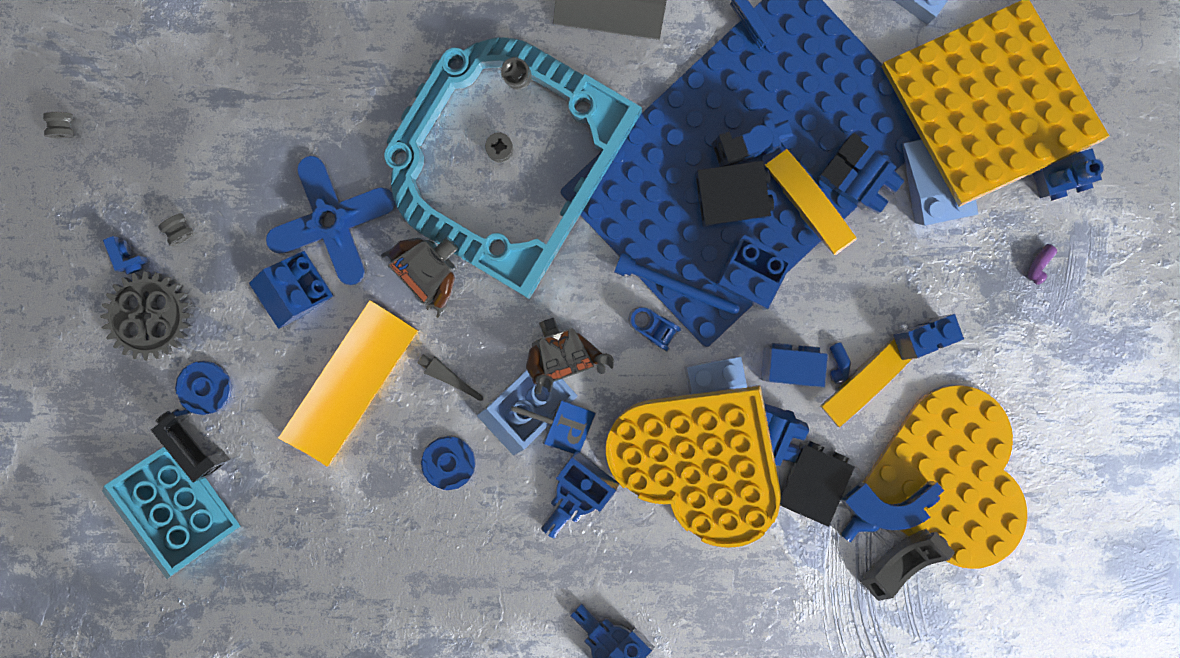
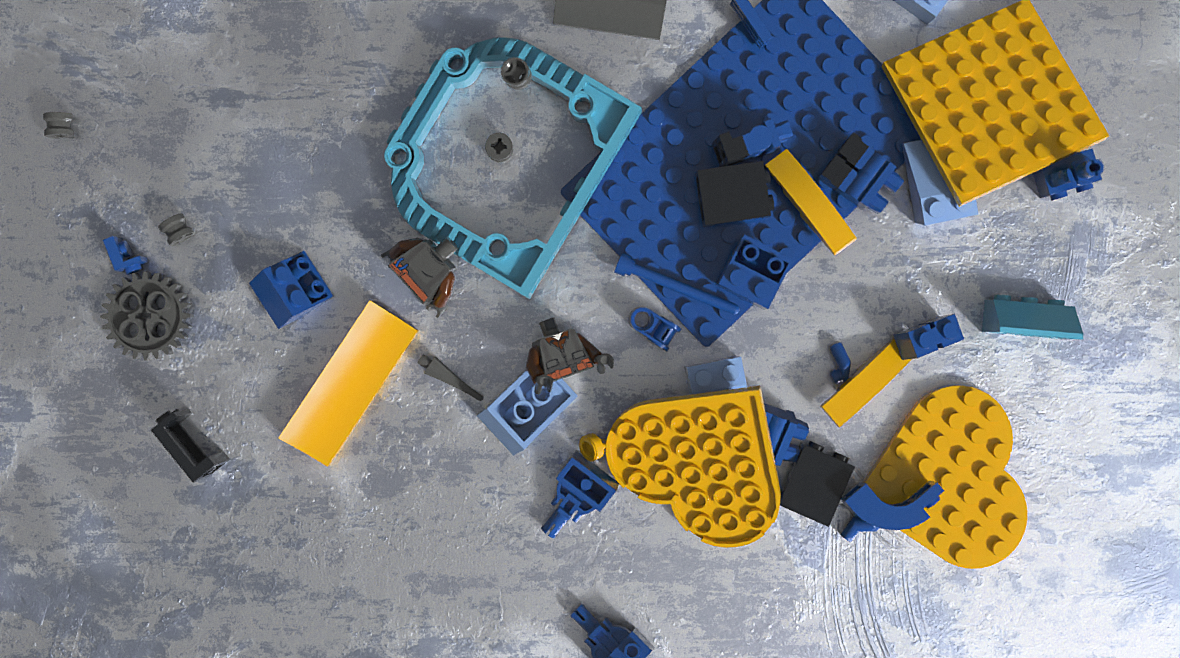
(169, 511): medium azure slope -> none
(203, 387): blue tile -> none
(337, 236): blue piece -> none
(448, 462): blue tile -> none
(567, 428): blue piece -> none
(592, 446): none -> yellow tile
(798, 367): blue brick -> none
(905, 560): dark grey arch -> none
(1031, 318): none -> medium azure slope
(1040, 262): medium lavender arm -> none

